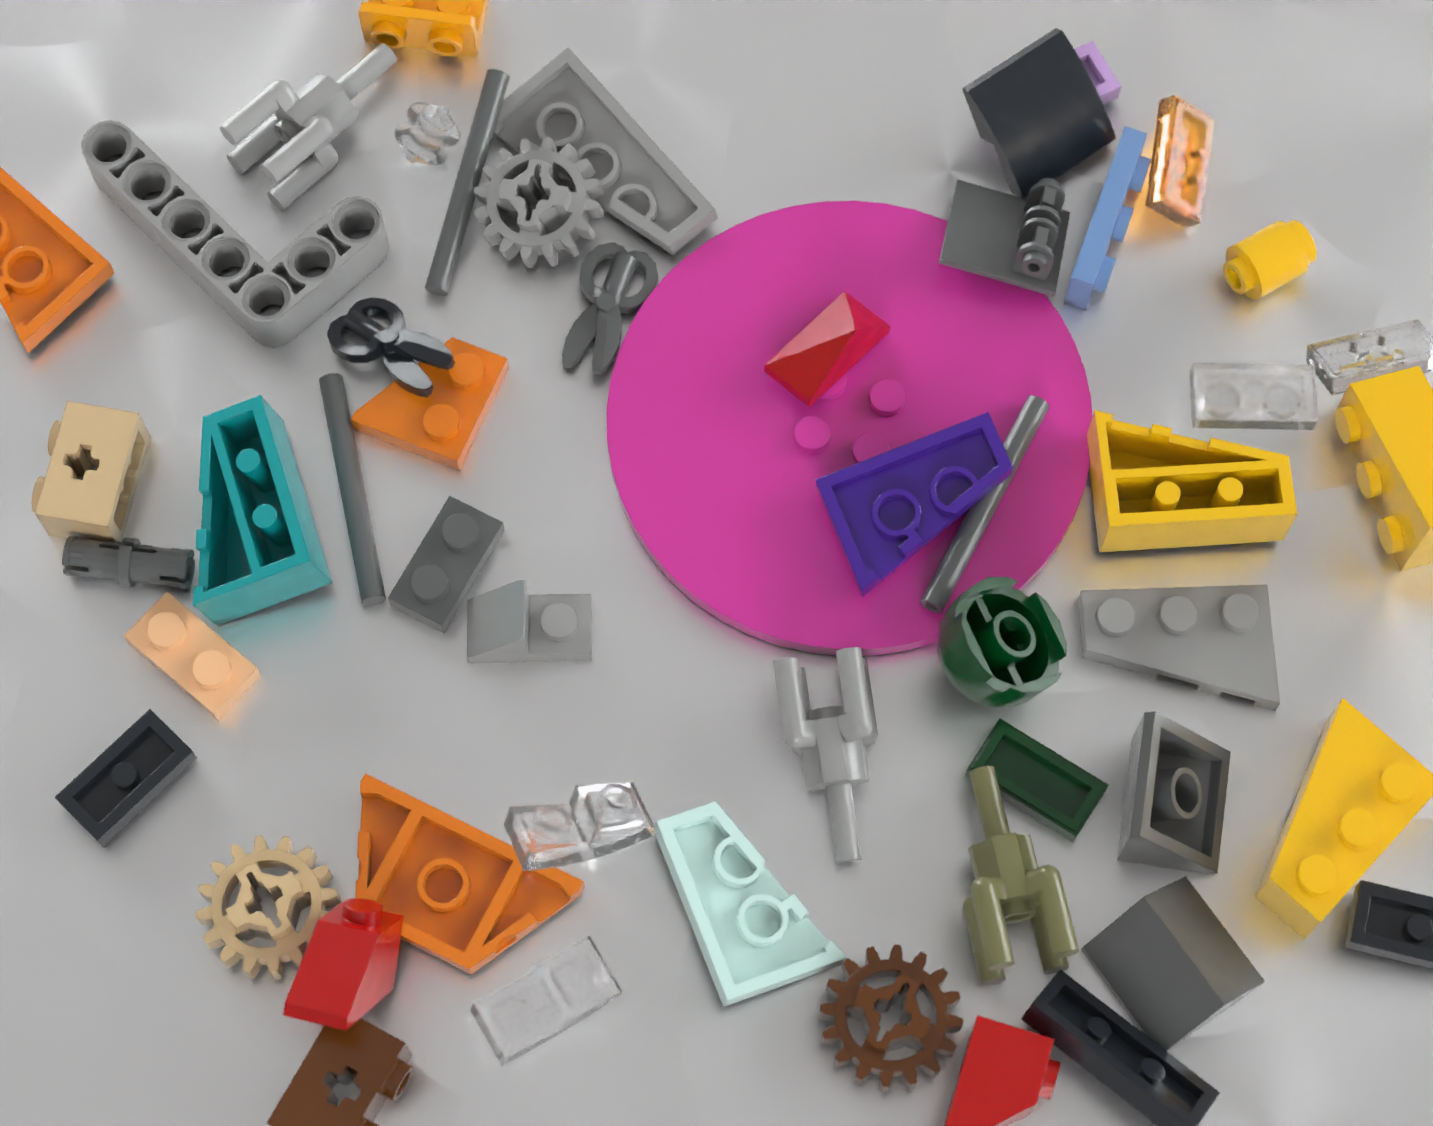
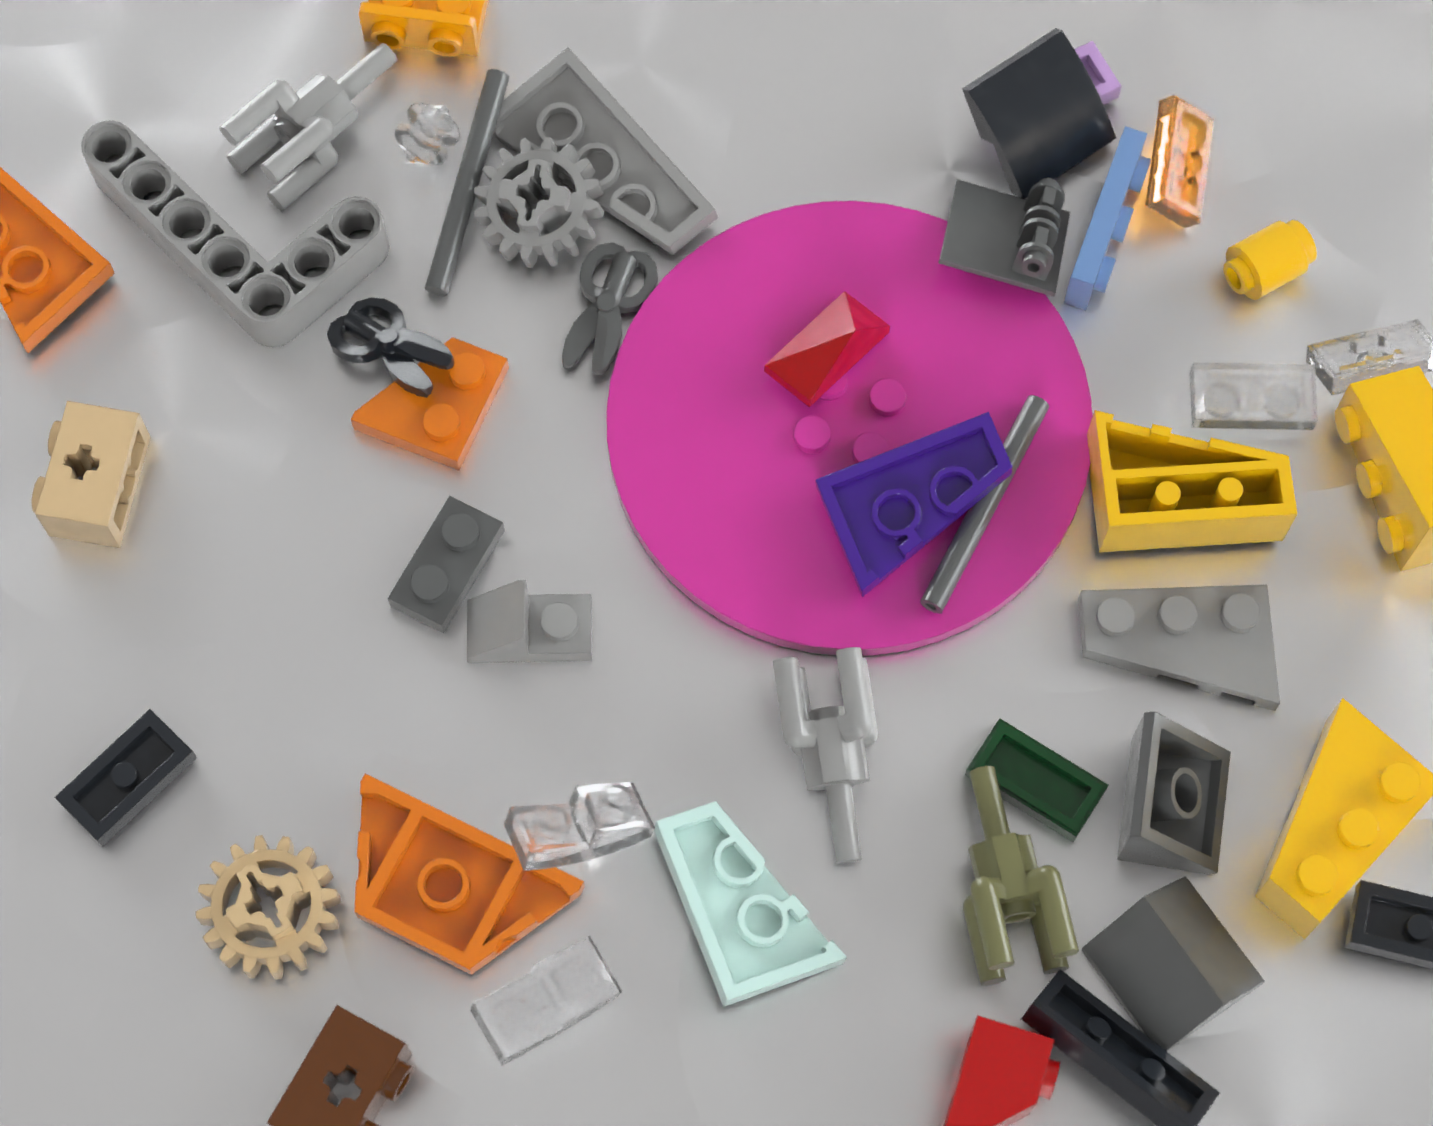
(128, 562): dark grey pin -> none
(192, 655): light nougat plate -> none
(256, 518): teal wedge -> none
(346, 965): red slope -> none
(352, 489): dark grey bar -> none
(914, 1032): reddish brown gear -> none
(1000, 644): dark green cylinder -> none

